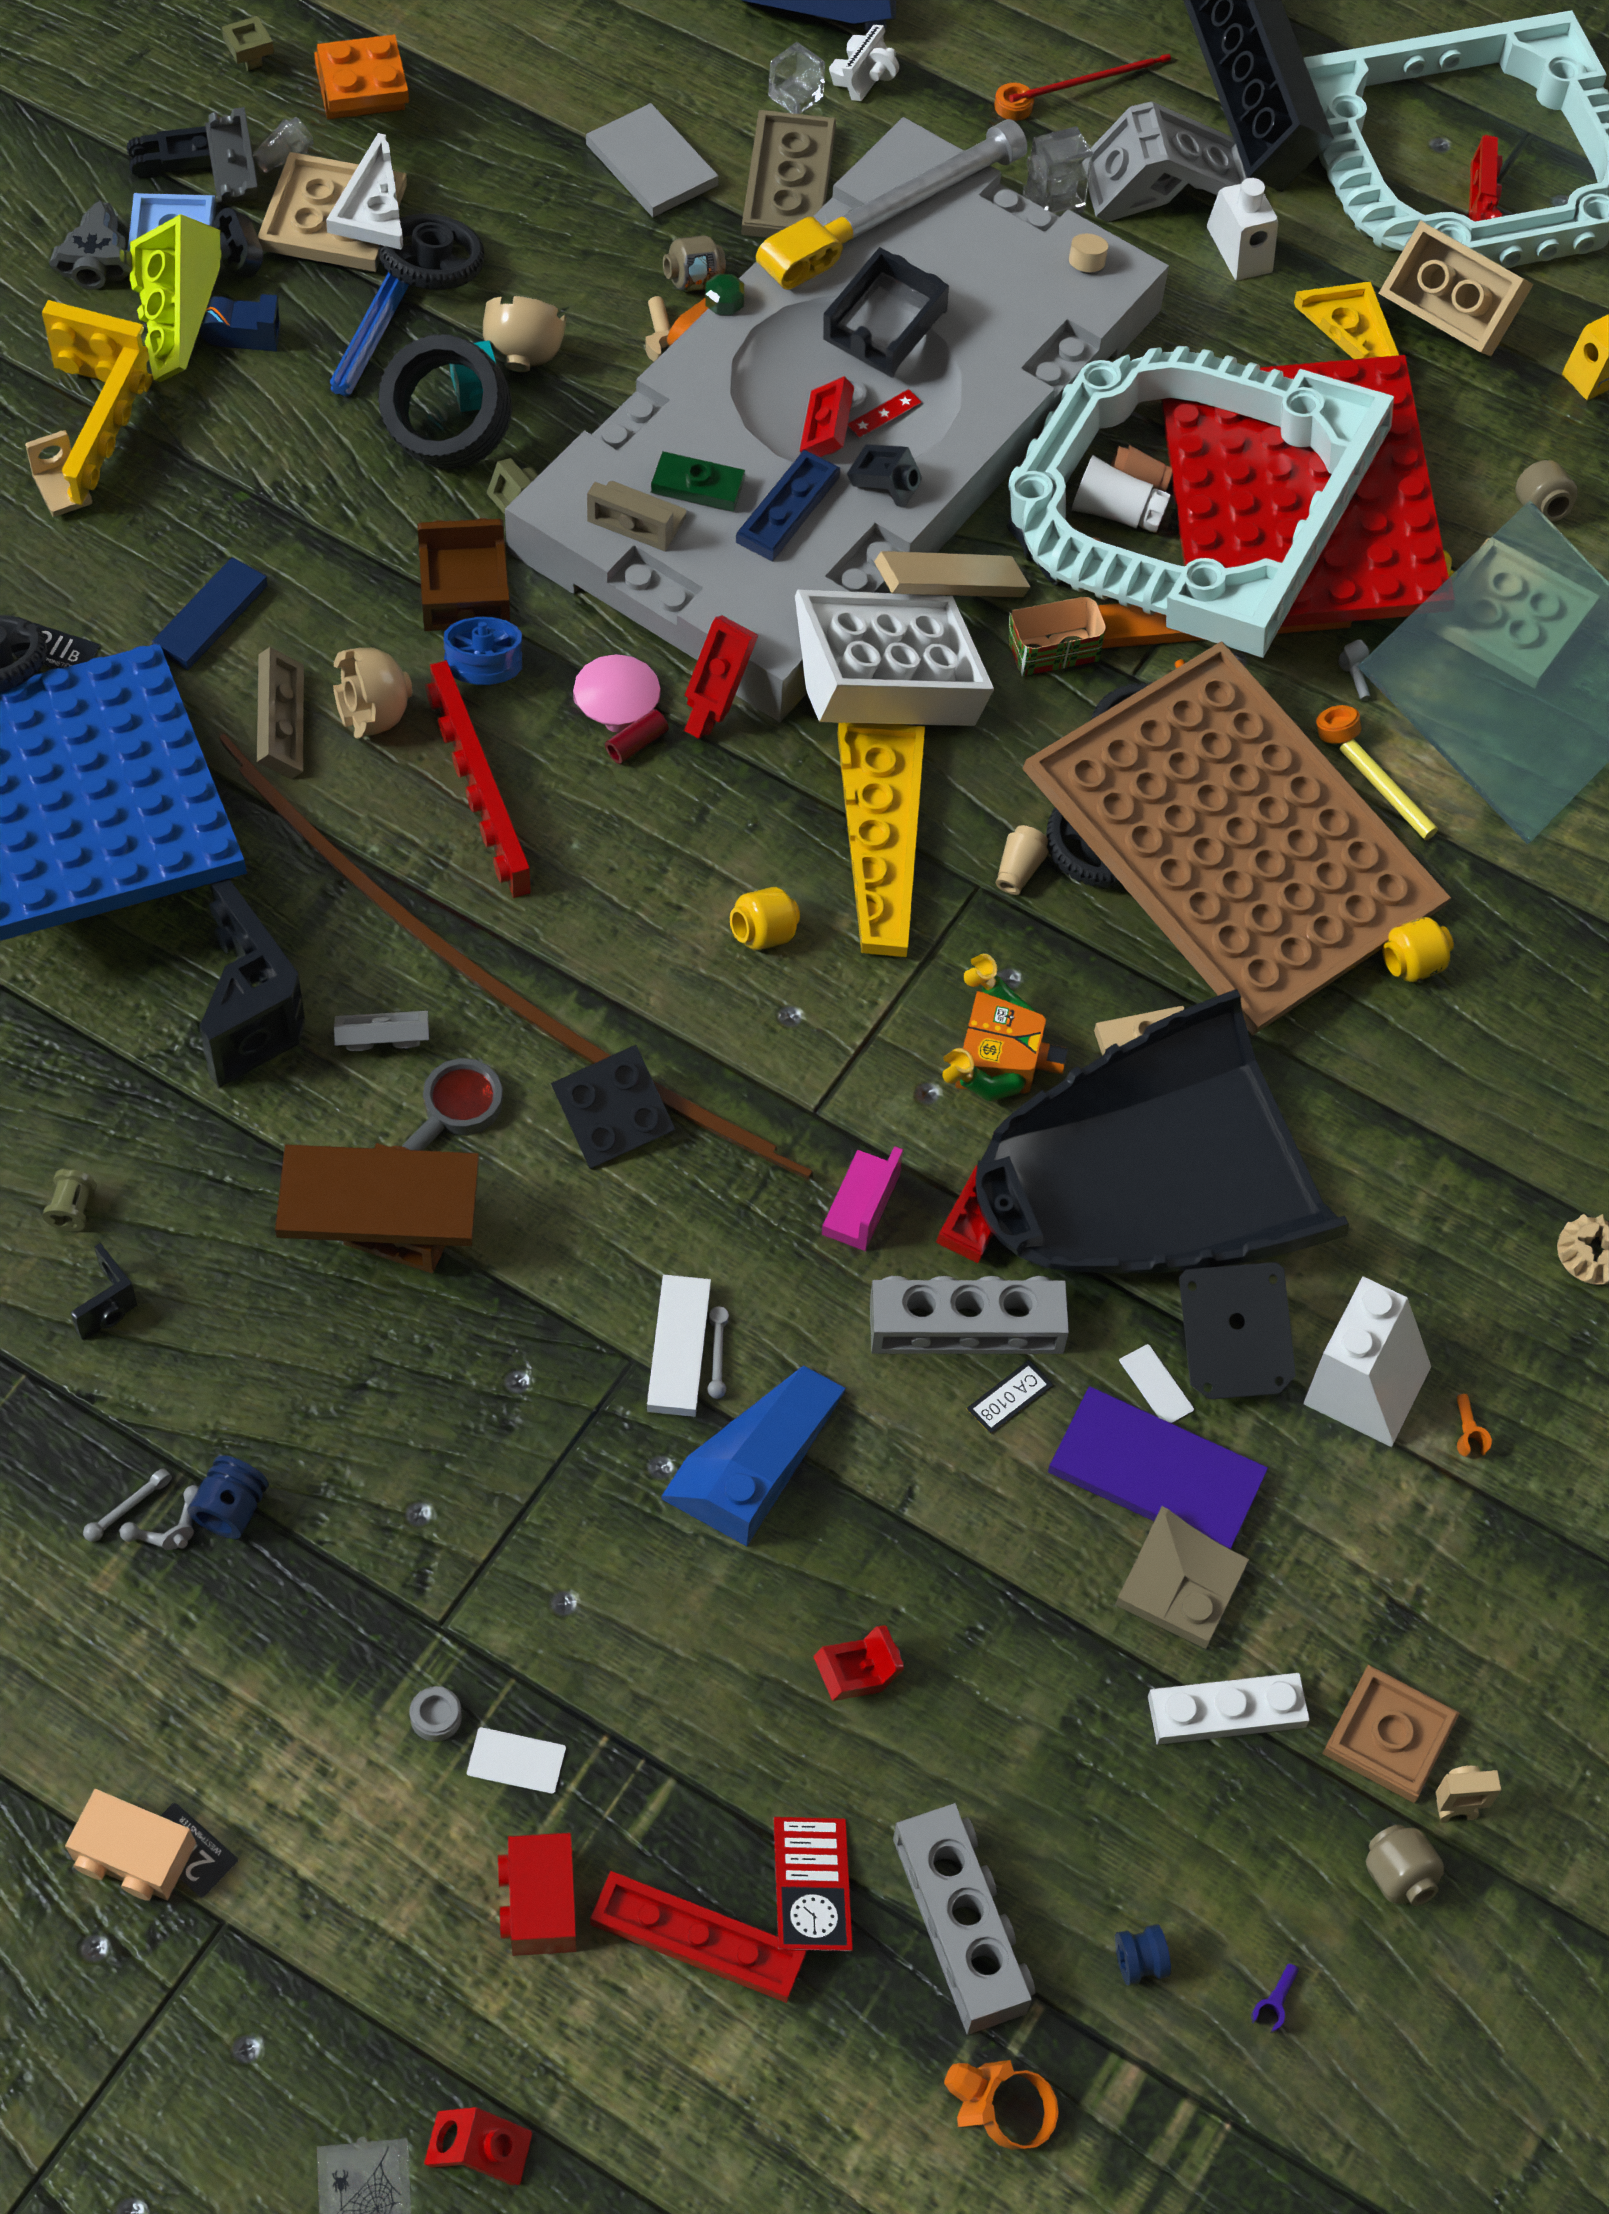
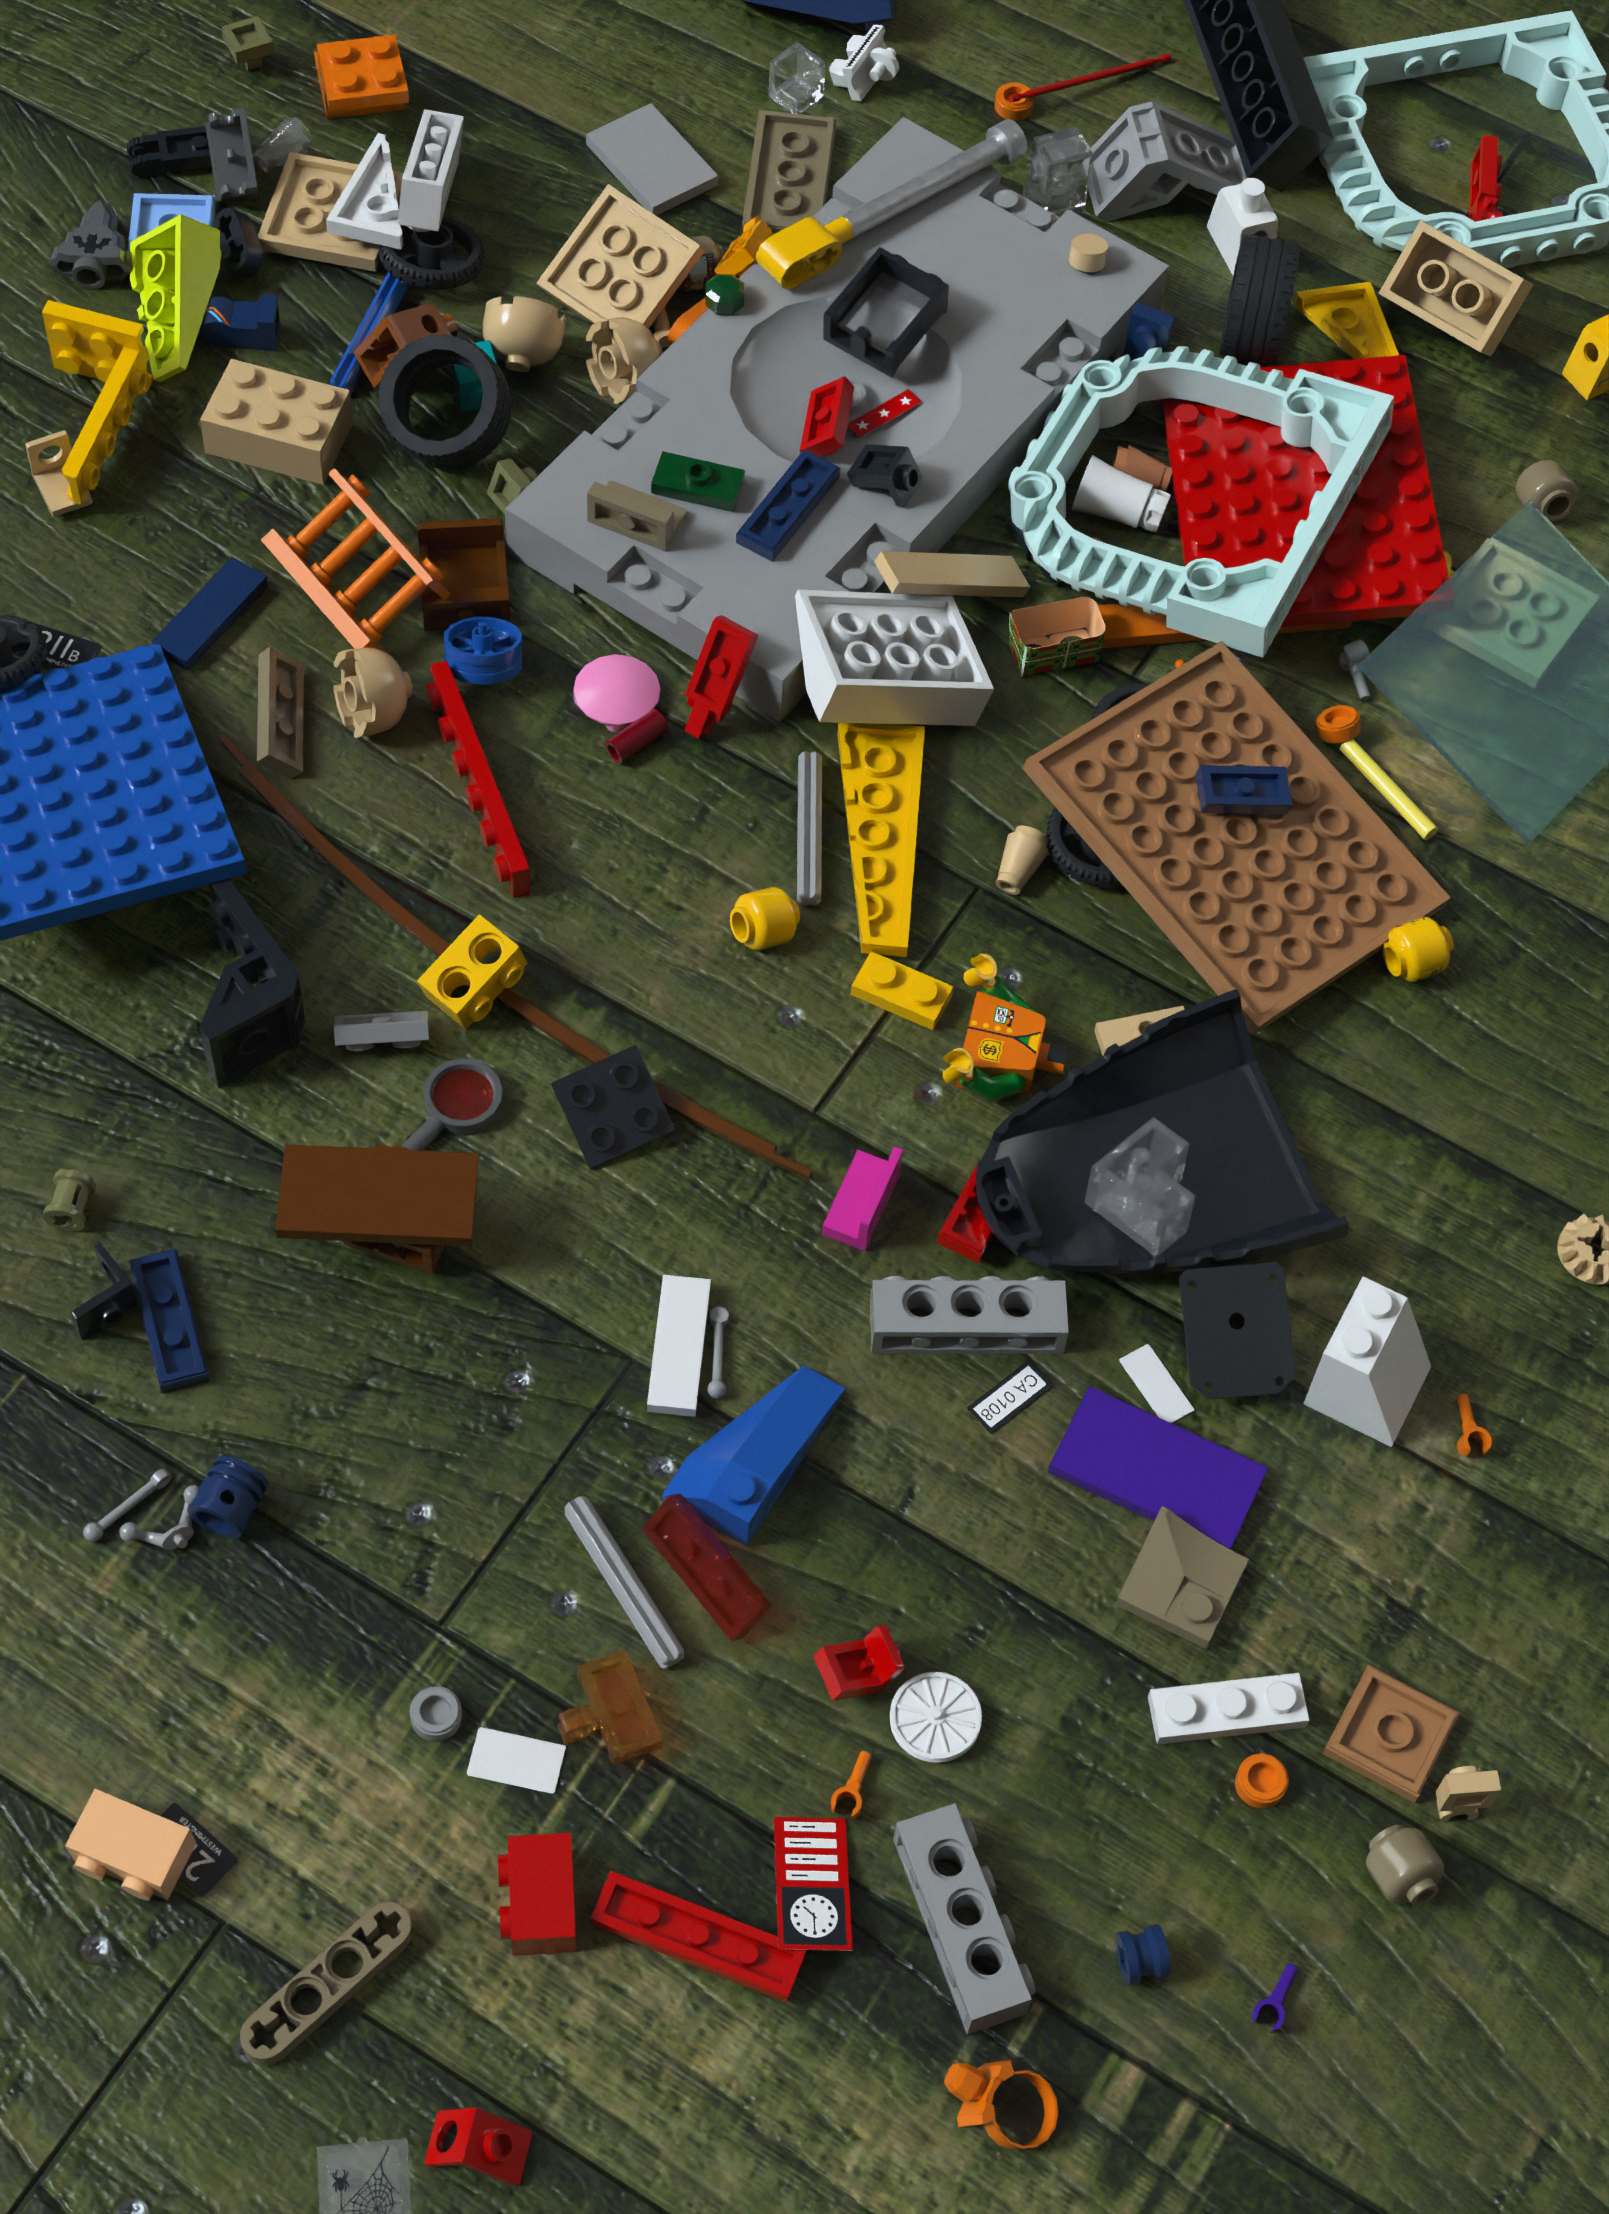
(169, 1320): none -> dark blue tile
(277, 421): none -> tan brick
(317, 577): none -> orange fence
(321, 1977): none -> dark tan beam
(400, 330): none -> dark orange torso
(430, 171): none -> white brick
(463, 965): none -> yellow brick
(614, 1708): none -> clear orange plate
(620, 262): none -> tan plate
(620, 355): none -> tan cylinder
(624, 1582): none -> light grey axle
(706, 1567): none -> clear red plate
(743, 250): none -> light orange plate
(809, 829): none -> light grey axle
(853, 1785): none -> orange hand
(901, 990): none -> yellow plate
(935, 1717): none -> white wheel
(1140, 1187): none -> clear brick
(1148, 330): none -> dark blue plate
(1243, 789): none -> dark blue plate
(1259, 299): none -> black tyre
(1261, 1781): none -> orange tile

